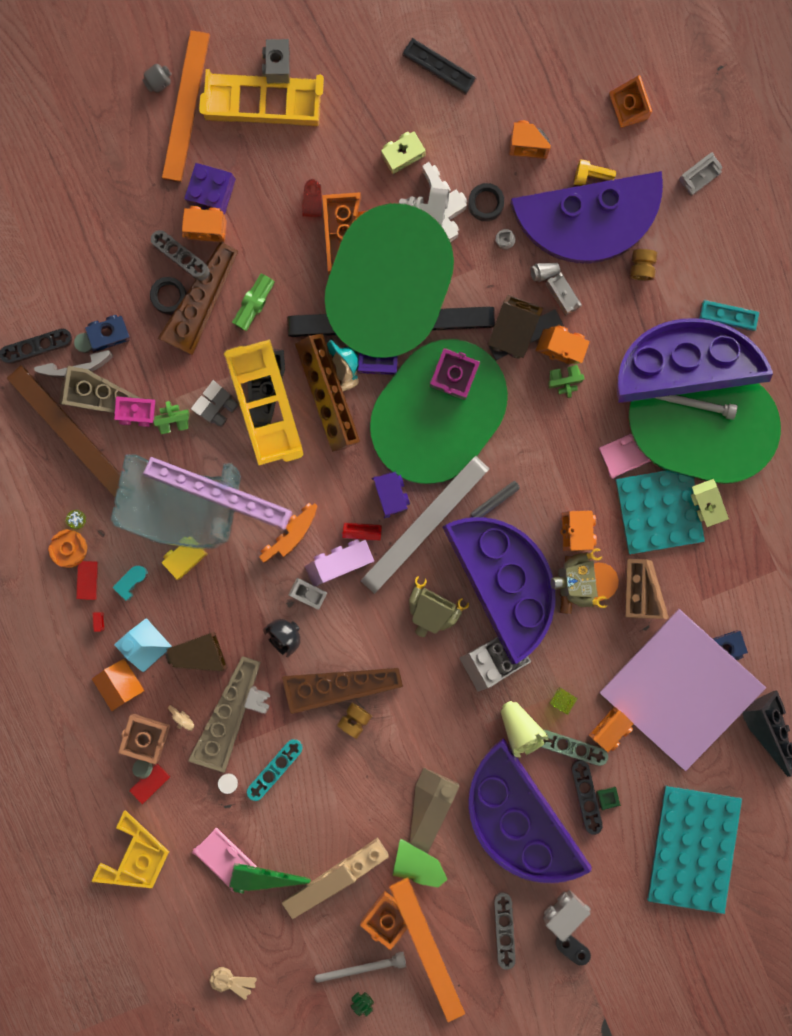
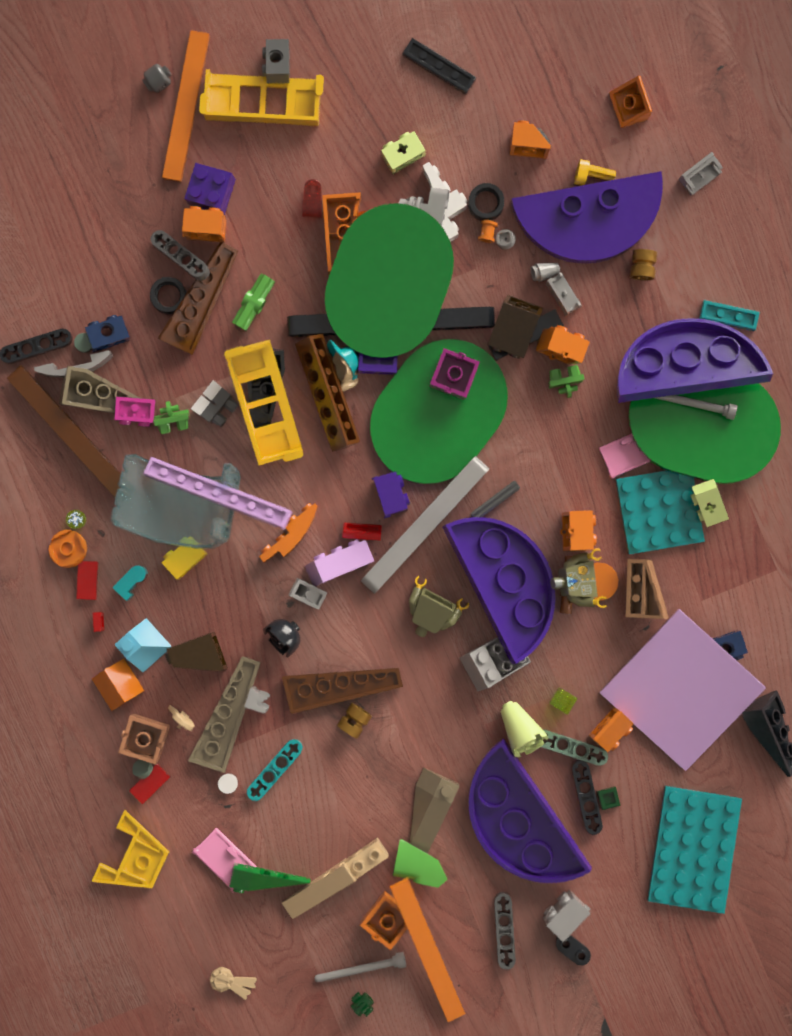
(487, 231): none -> orange bush

